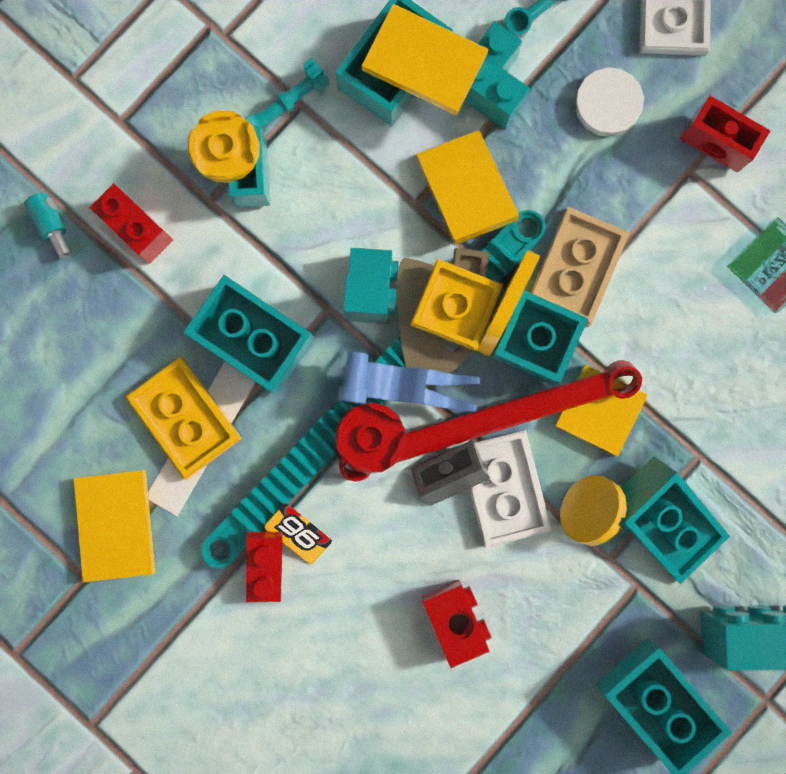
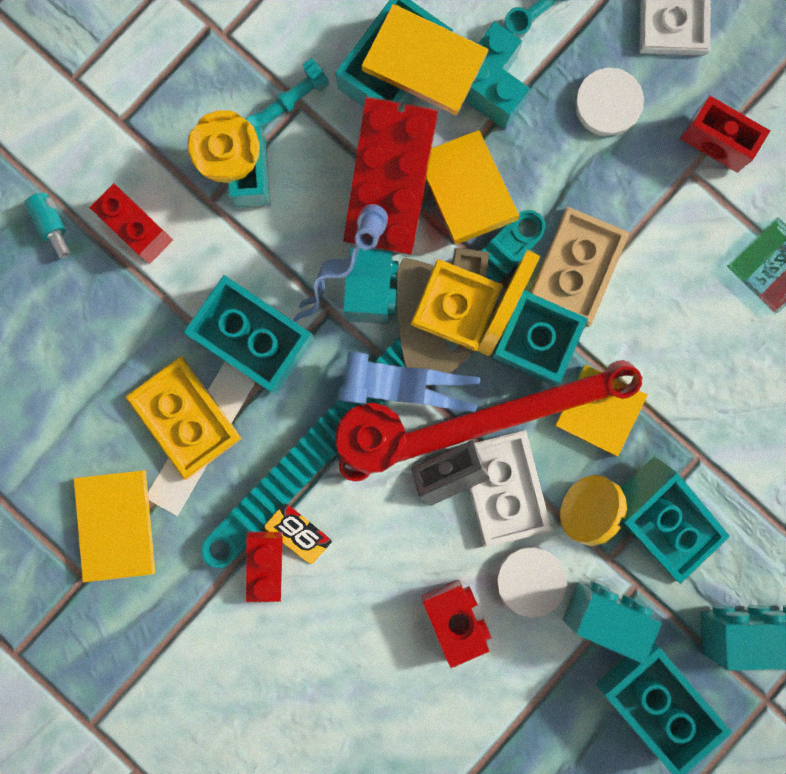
(371, 225): none -> medium blue flag
(392, 169): none -> red piece
(531, 581): none -> white tile
(611, 622): none -> teal brick

